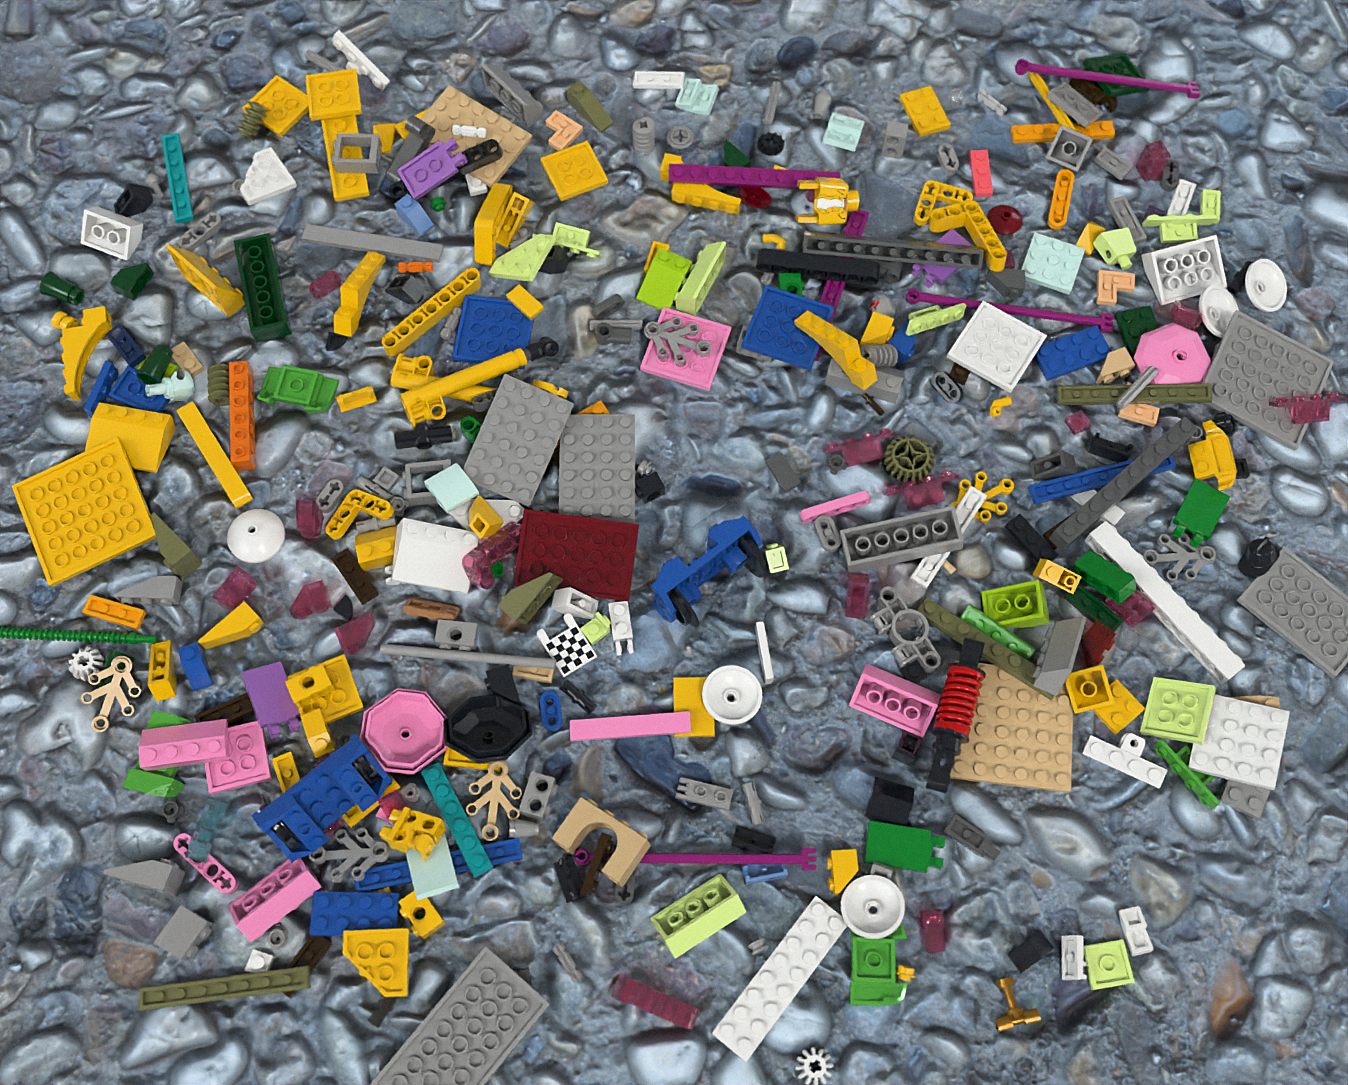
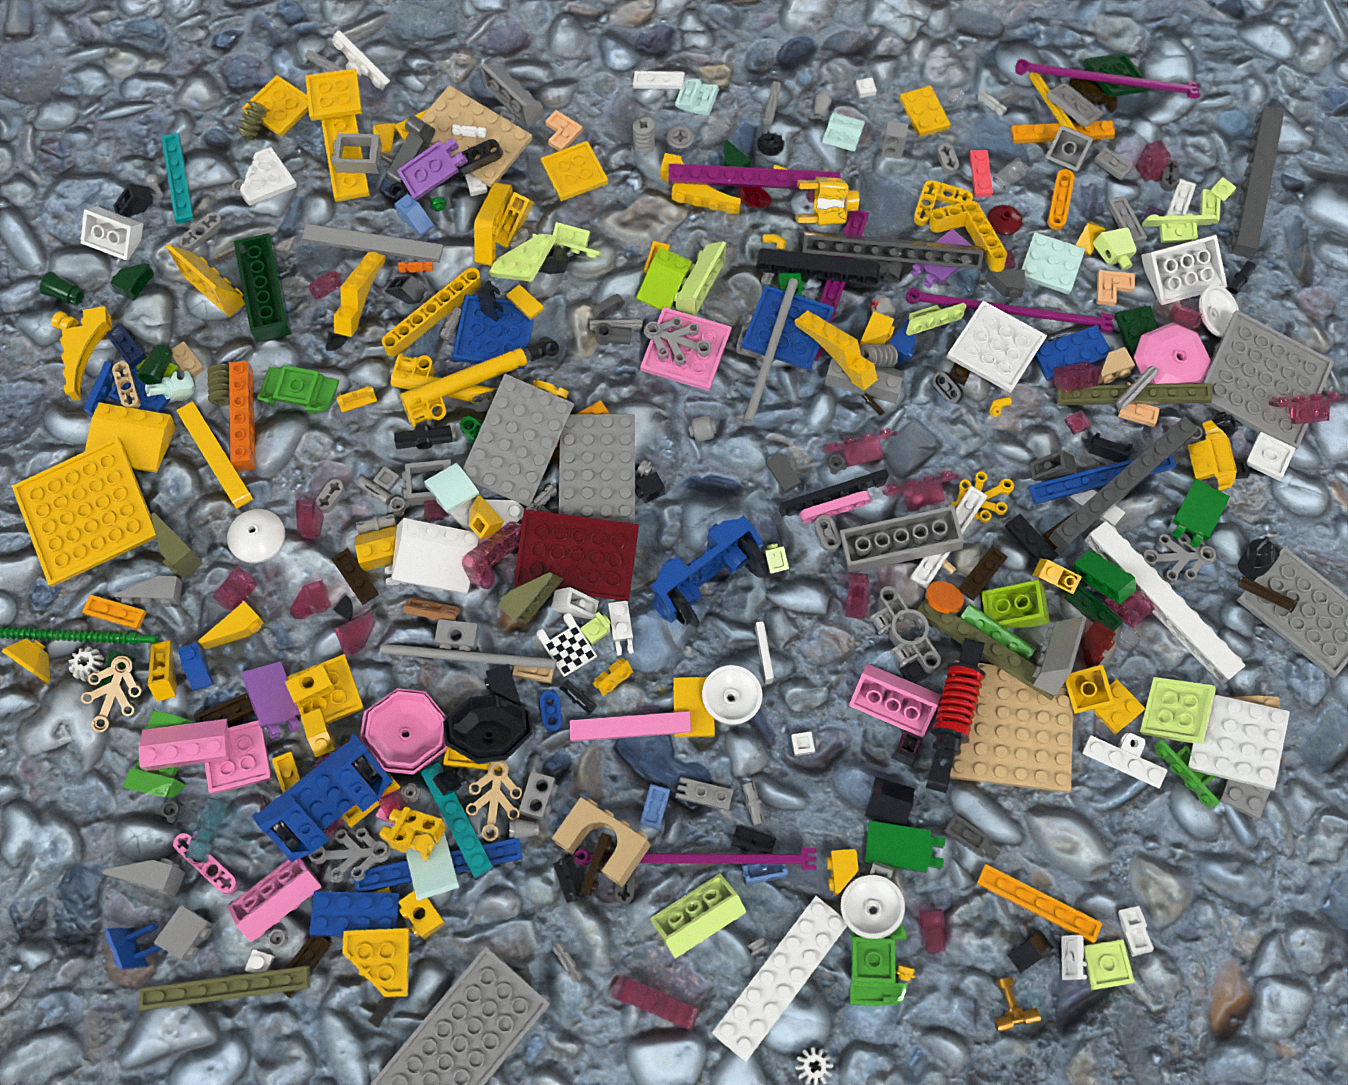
(31, 657): none -> yellow slope
(120, 381): none -> tan beam
(125, 948): none -> blue plate
(354, 506): yellow beam -> none
(433, 511): none -> clear pink plate
(449, 782): none -> black plate
(488, 301): none -> black hinge
(497, 569): green plate -> none
(542, 498): none -> light grey axle
(588, 106): olive slope -> none
(607, 682): none -> yellow hinge
(654, 807): none -> medium blue plate
(703, 428): none -> light grey head
(770, 352): none -> light grey piece
(802, 743): none -> white plate
(833, 492): none -> black plate
(866, 87): none -> white plate
(916, 452): olive gear -> none
(944, 597): none -> orange tile
(982, 573): none -> dark brown plate
(1011, 174): none -> clear plate
(1039, 903): none -> light orange plate
(1076, 376): none -> clear pink brick
(1223, 189): none -> yellowish green bracket
(1257, 182): none -> dark grey brick
(1266, 285): white dish -> none
(1267, 593): none -> dark brown axle
(1270, 456): none -> white plate

